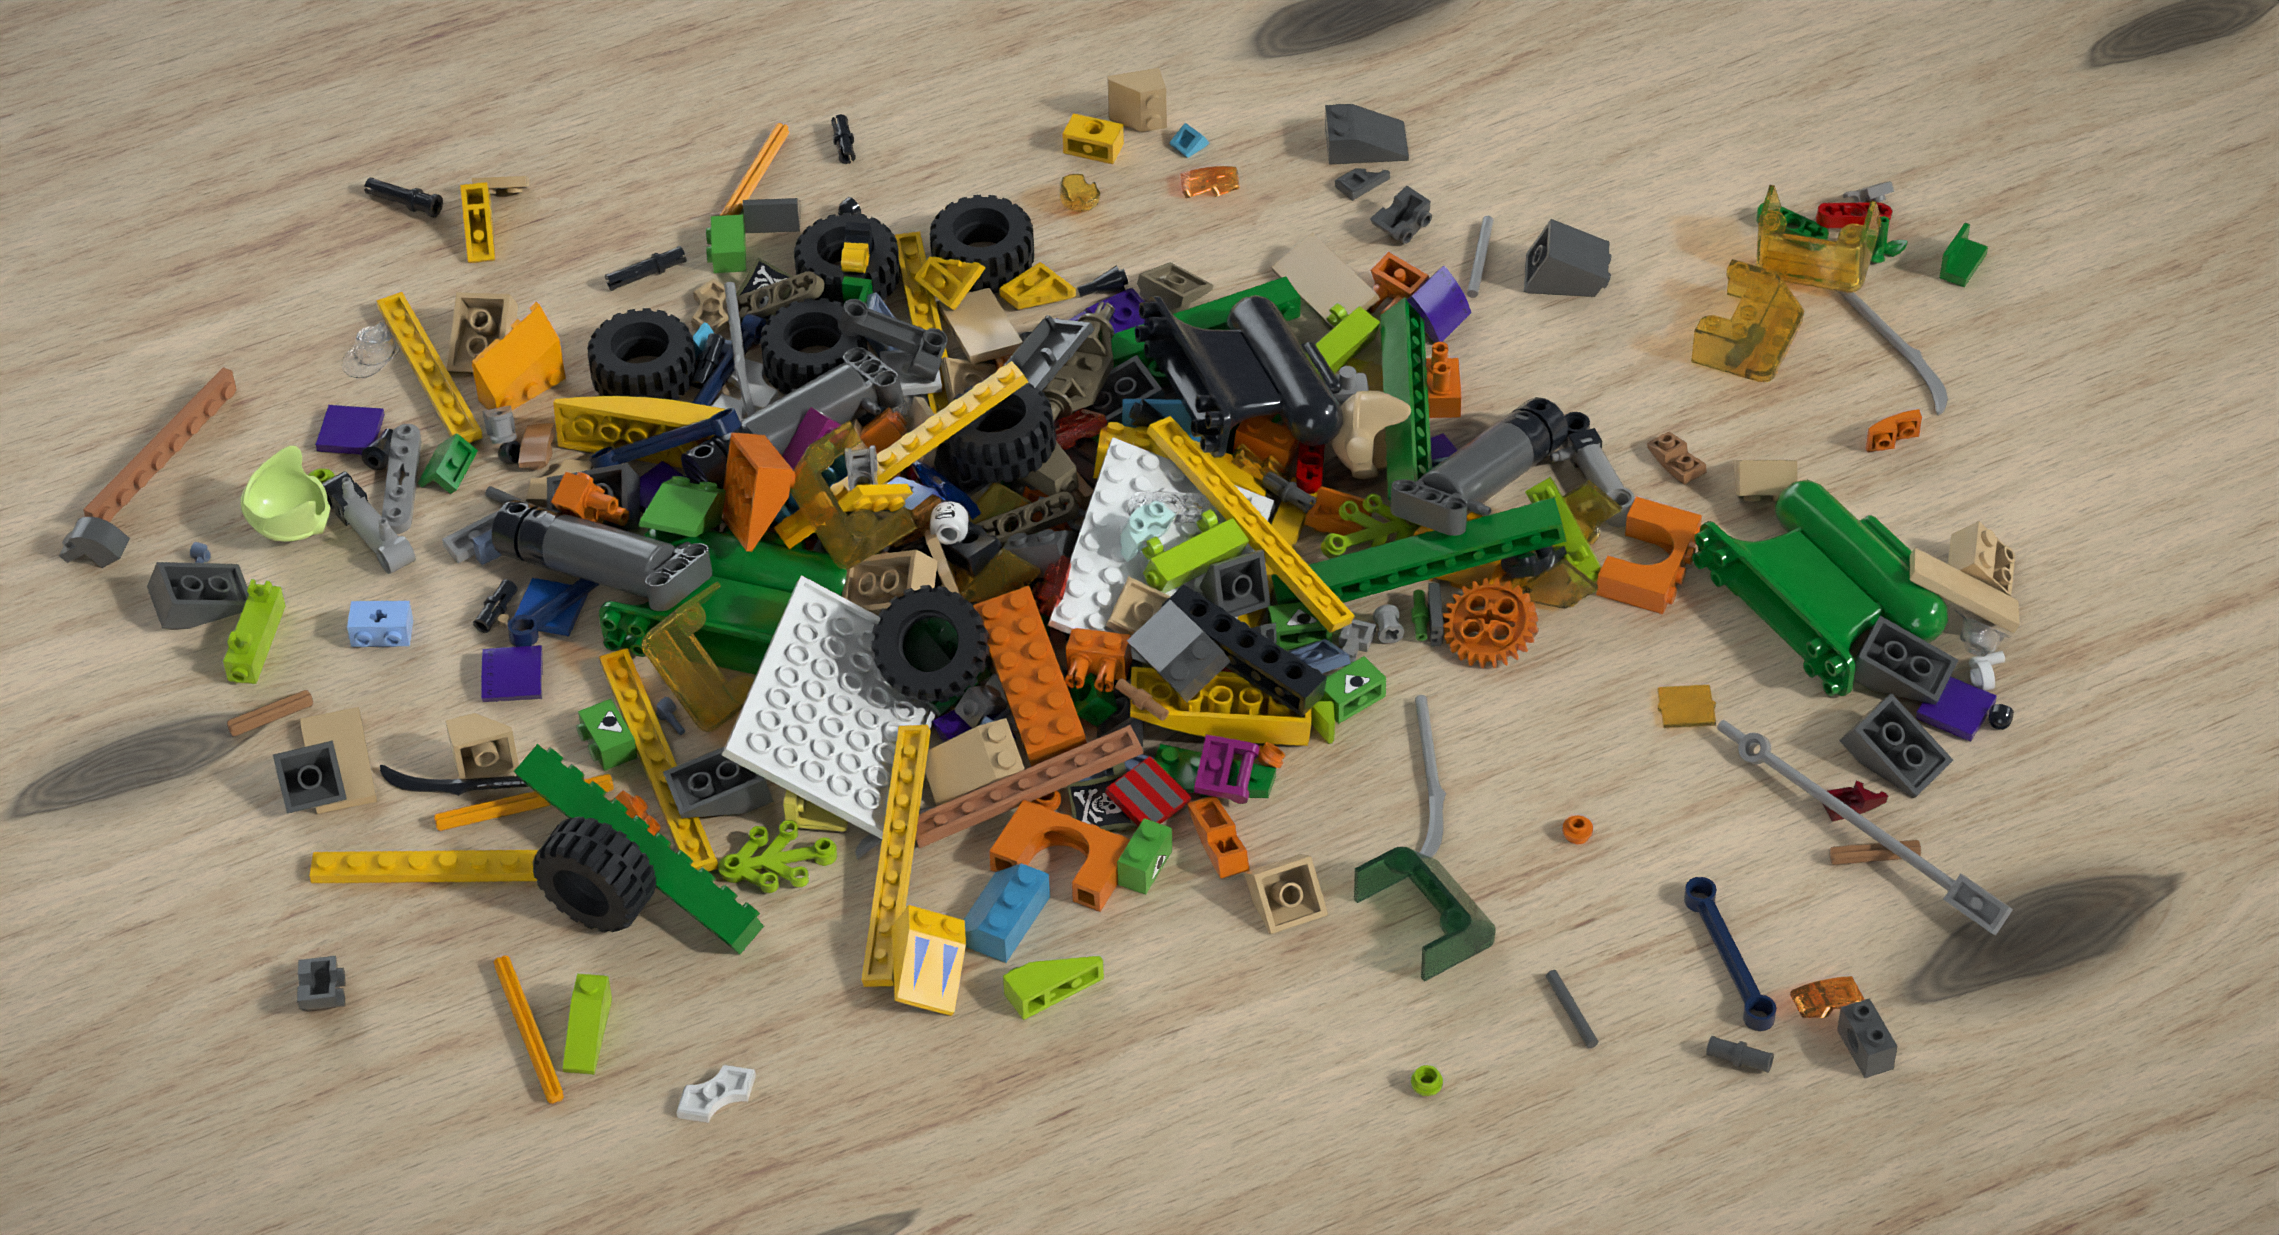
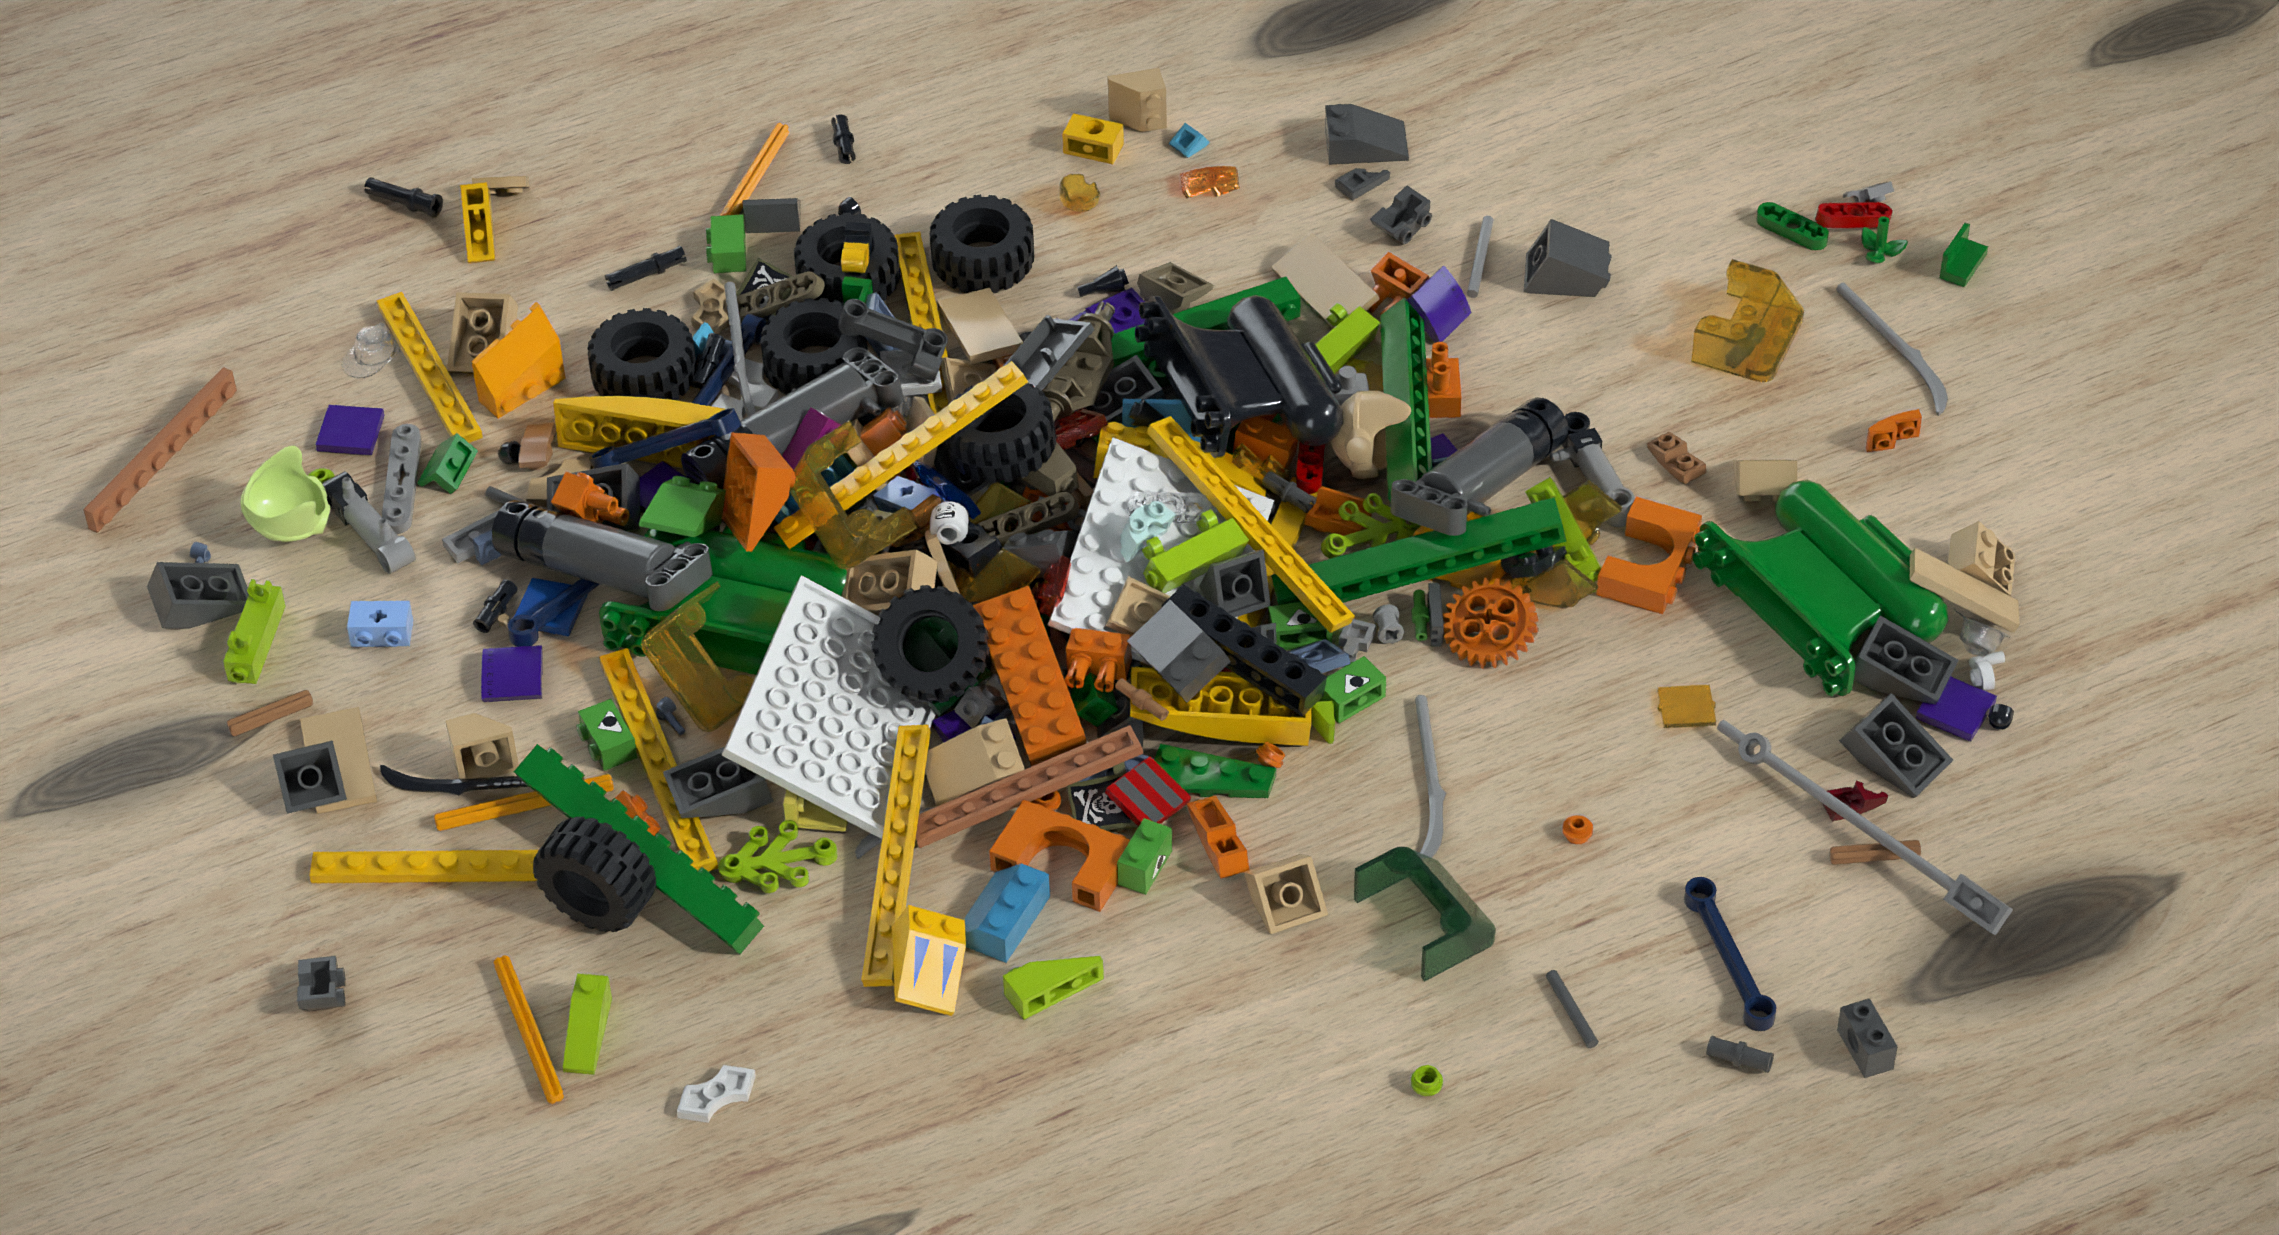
(96, 539): dark grey brick -> none
(377, 454): black cone -> none
(500, 424): light grey piece -> none
(861, 466): light grey piece -> none
(876, 497): yellow plate -> none
(949, 279): yellow wing -> none
(1036, 287): yellow wing -> none
(1216, 767): magenta plate -> none
(1816, 261): clear yellow windscreen -> none
(1823, 996): clear orange slope -> none

